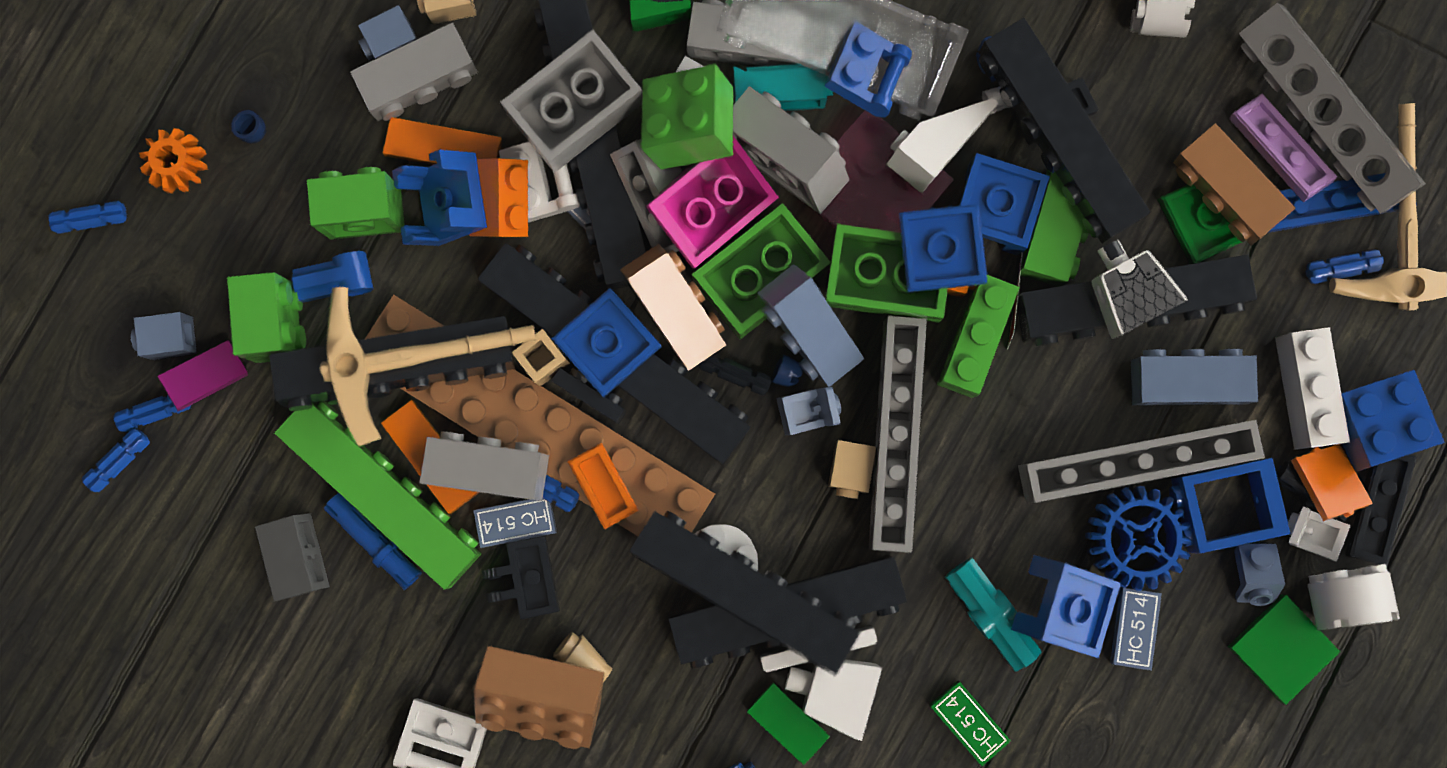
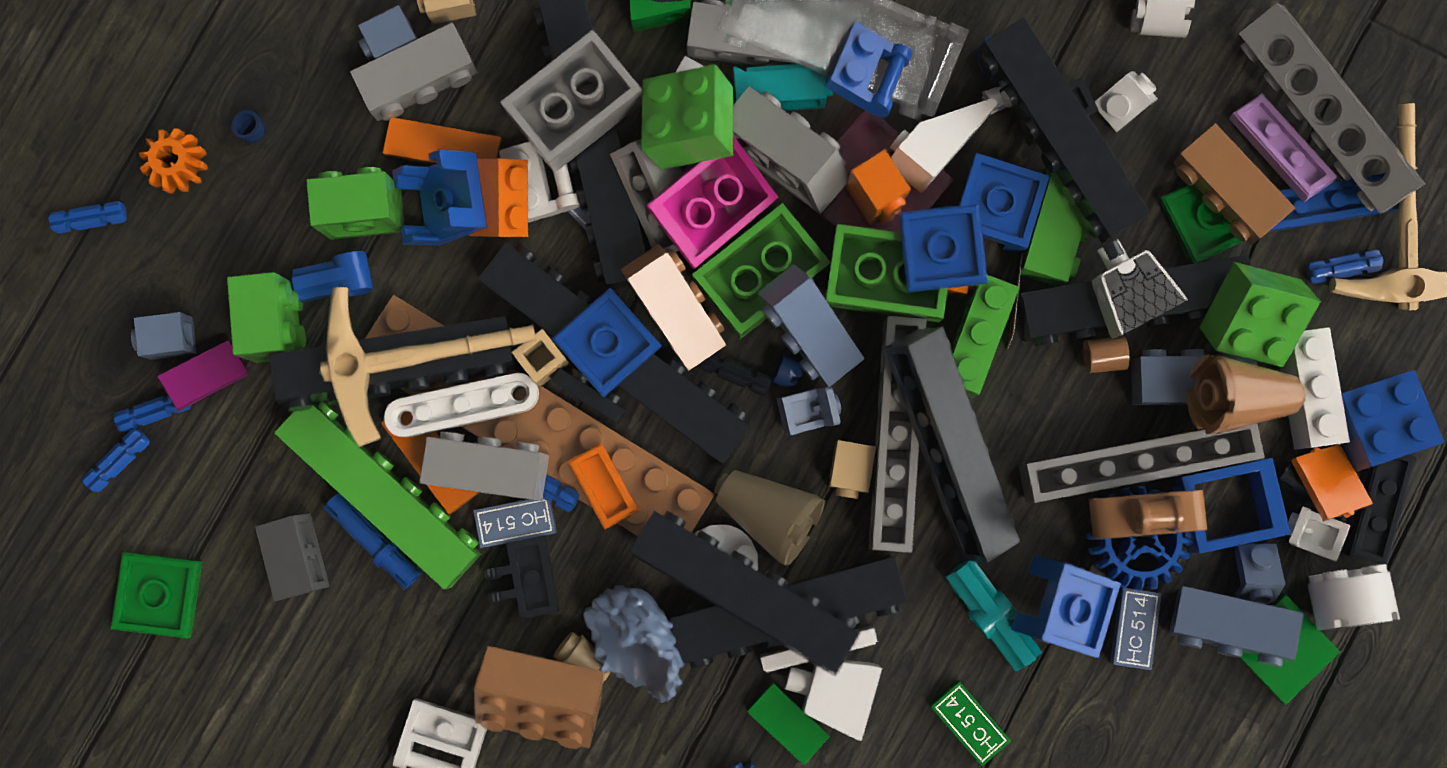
(156, 595): none -> green tile
(461, 405): none -> white plate
(634, 640): none -> sand blue hair
(770, 512): none -> dark tan cone
(878, 188): none -> orange brick
(952, 444): none -> black brick
(1106, 354): none -> medium nougat gear
(1126, 99): none -> white bracket
(1148, 514): none -> medium nougat beam
(1235, 626): none -> sand blue brick
(1239, 394): none -> medium nougat cone
(1259, 314): none -> bright green brick

